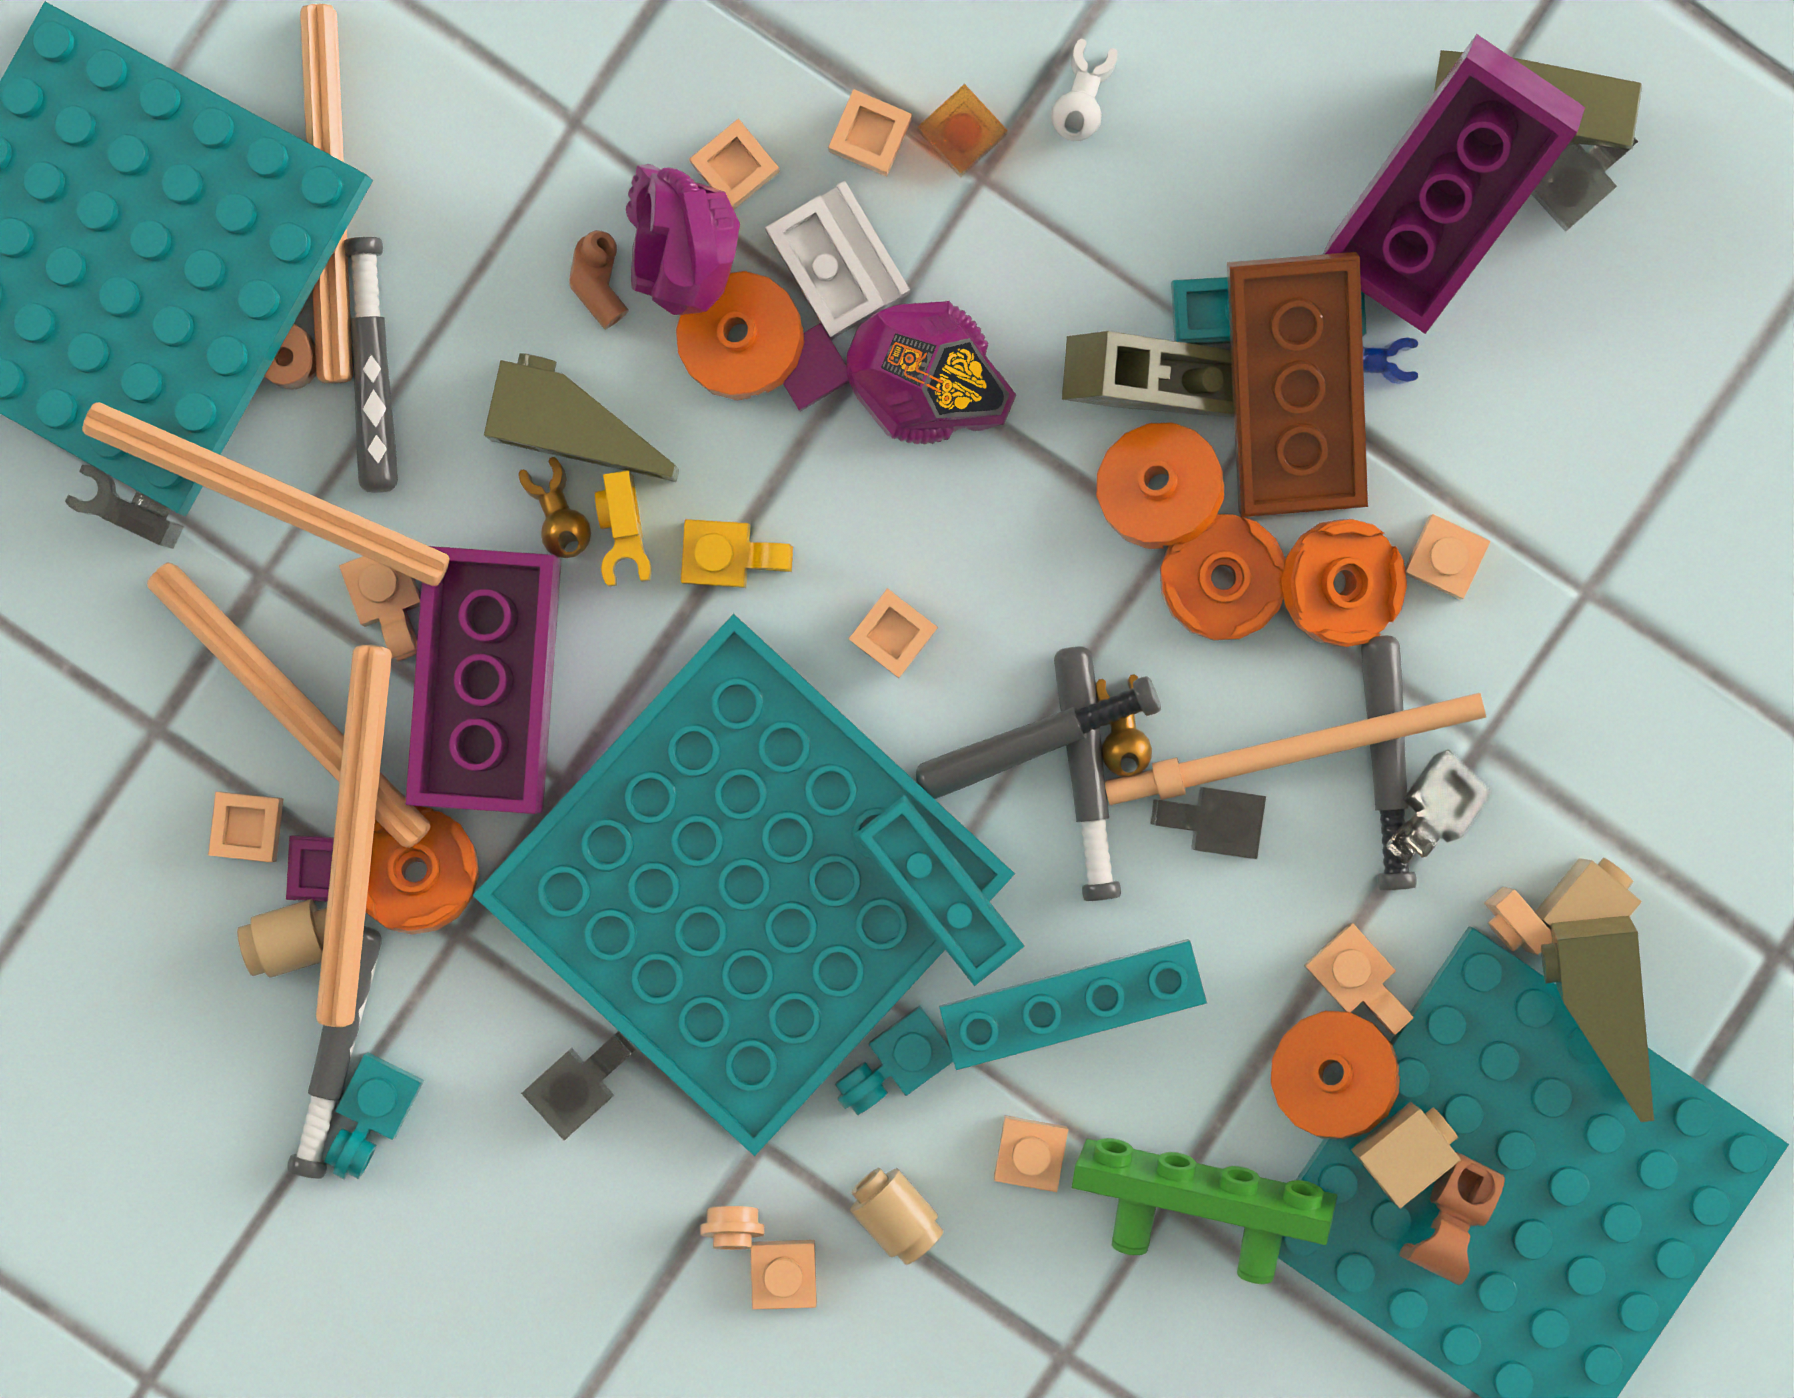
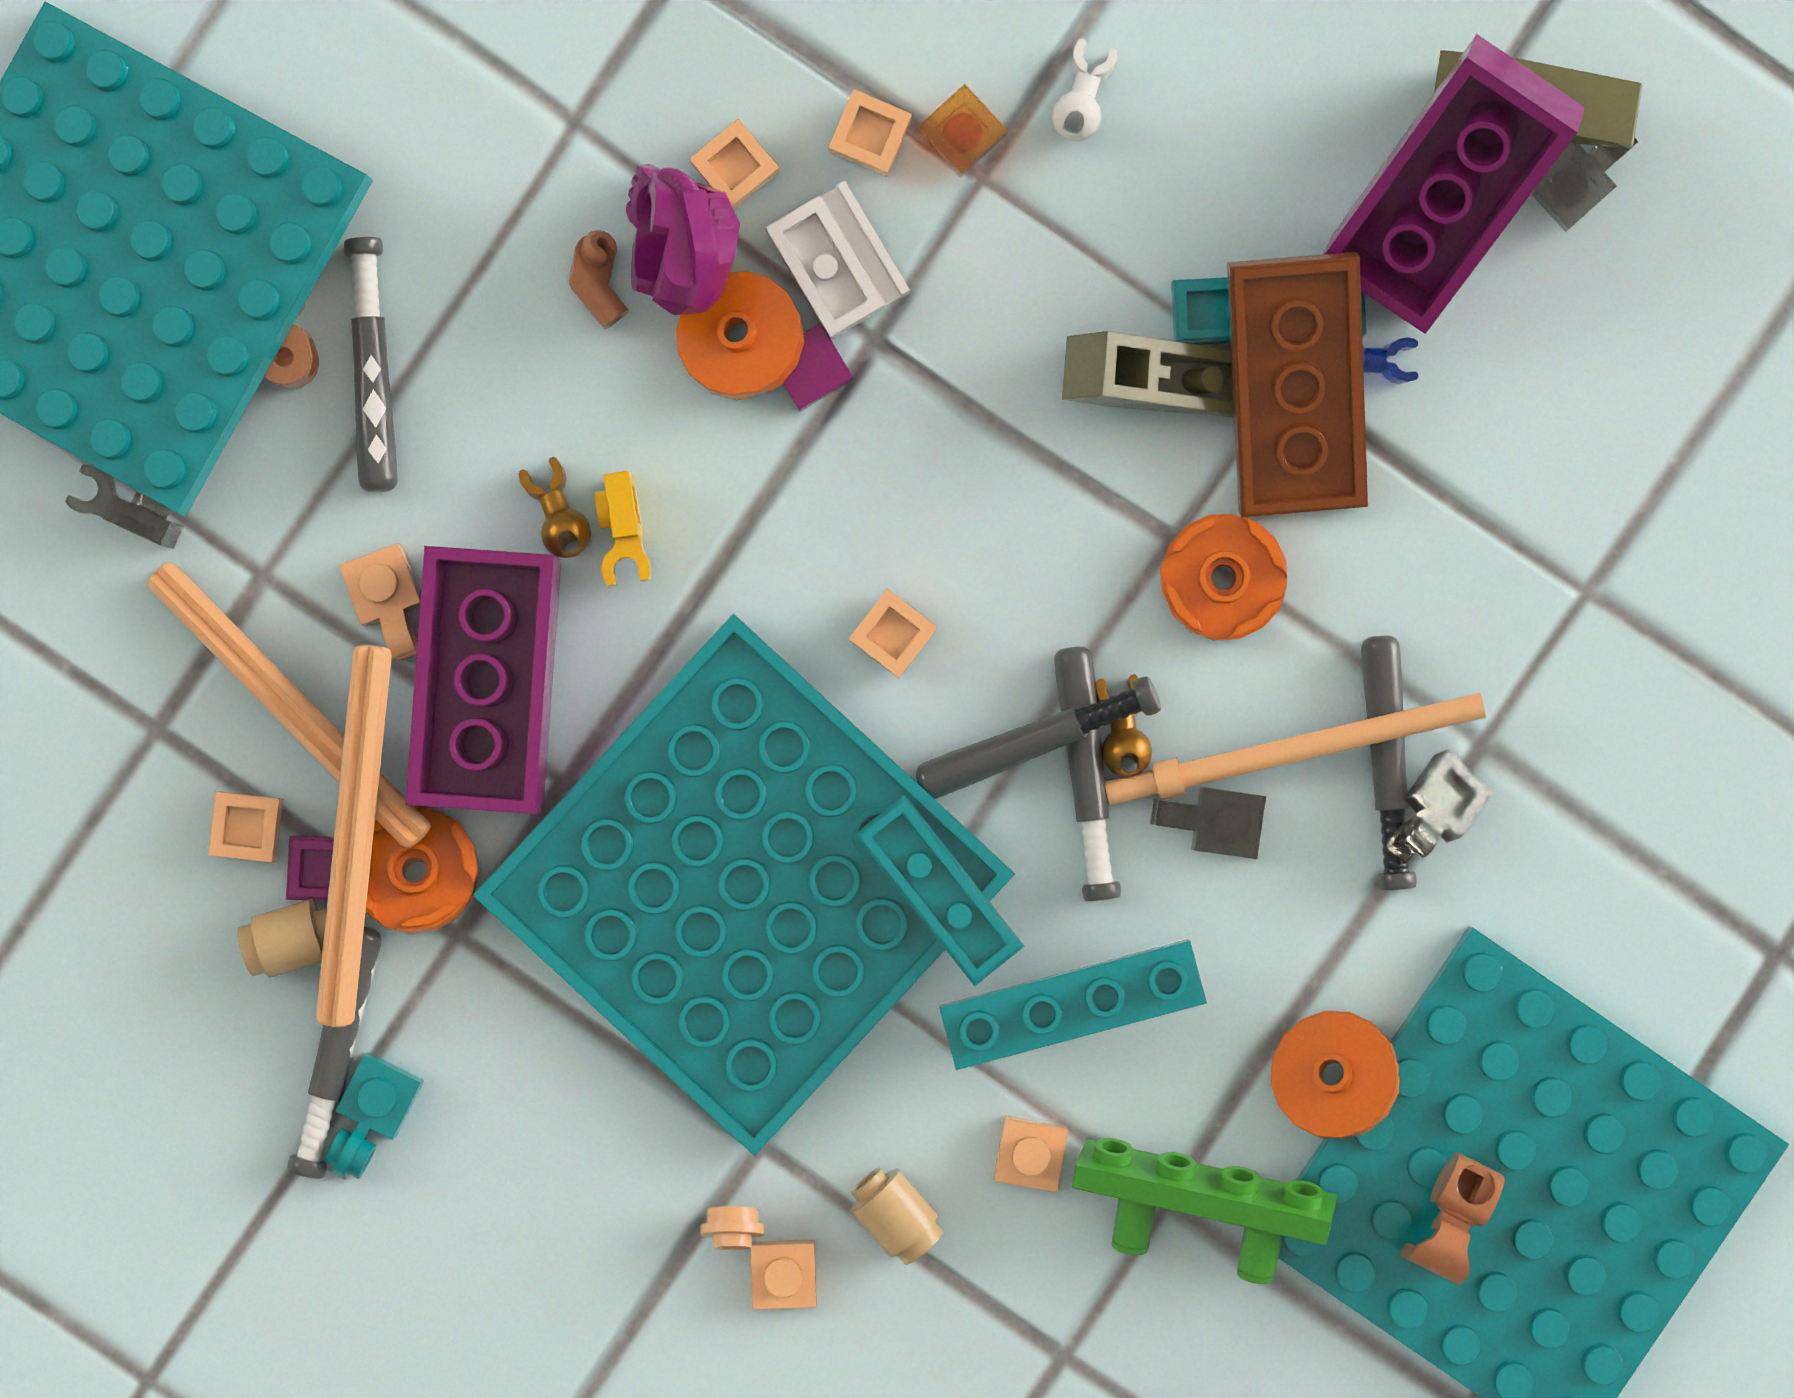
(265, 494): light nougat axle -> none
(324, 131): light nougat axle -> none
(554, 416): olive slope -> none
(573, 1088): clear smoke plate -> none
(721, 554): yellow plate -> none
(908, 1052): teal plate -> none
(926, 373): magenta helmet -> none
(1178, 509): orange plate -> none
(1354, 974): light nougat plate -> none
(1372, 588): orange plate -> none
(1408, 1152): tan brick -> none
(1446, 556): light nougat plate -> none
(1517, 922): light nougat plate -> none
(1589, 893): tan brick -> none
(1602, 988): olive slope -> none

